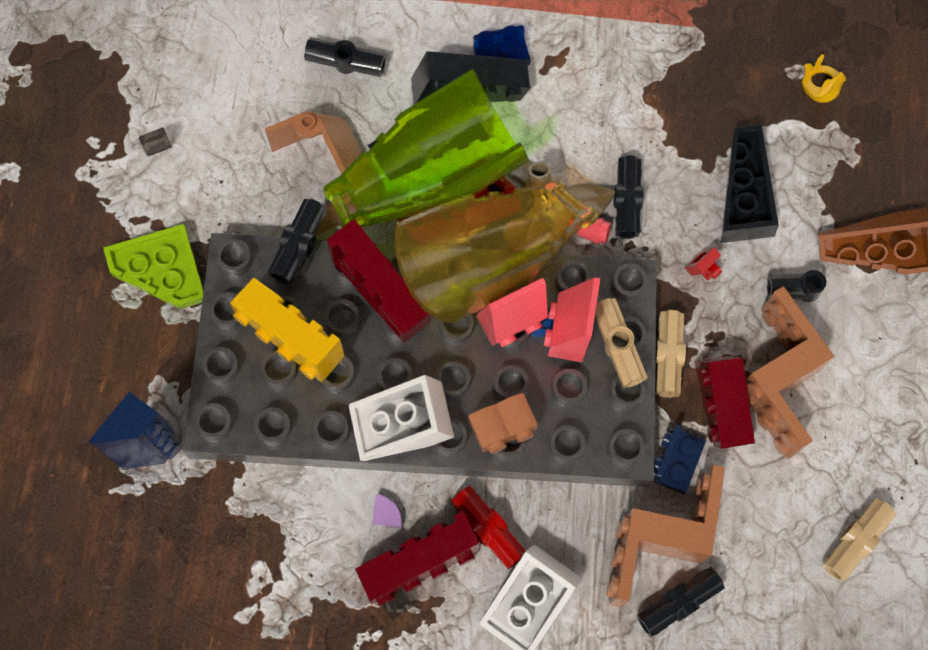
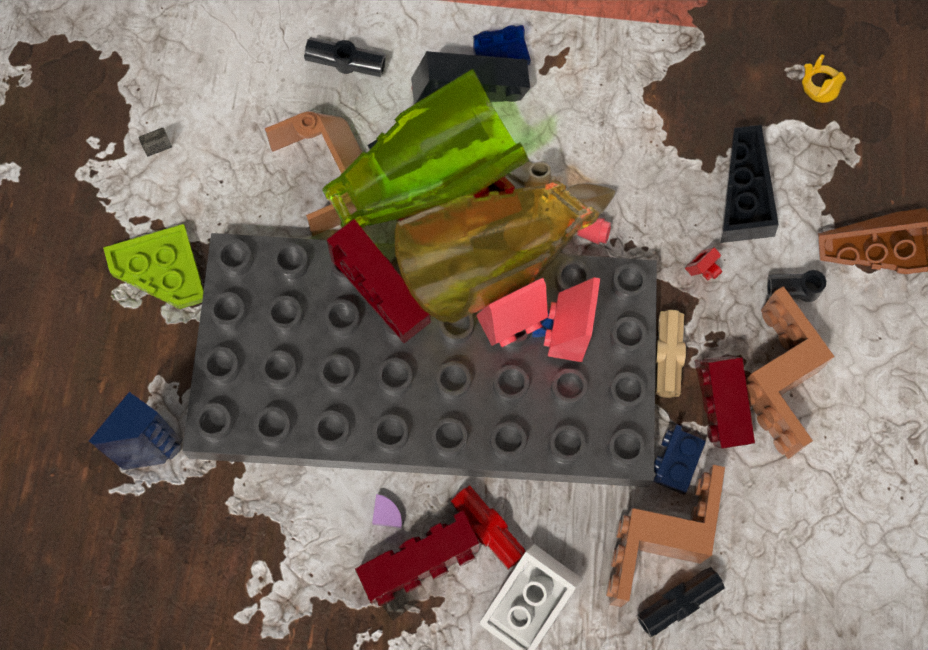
(287, 330): yellow wedge -> none
(297, 241): black piece -> none
(401, 419): white slope -> none
(503, 423): nougat brick -> none
(625, 359): tan piece -> none
(628, 197): black piece -> none
(859, 539): tan piece -> none

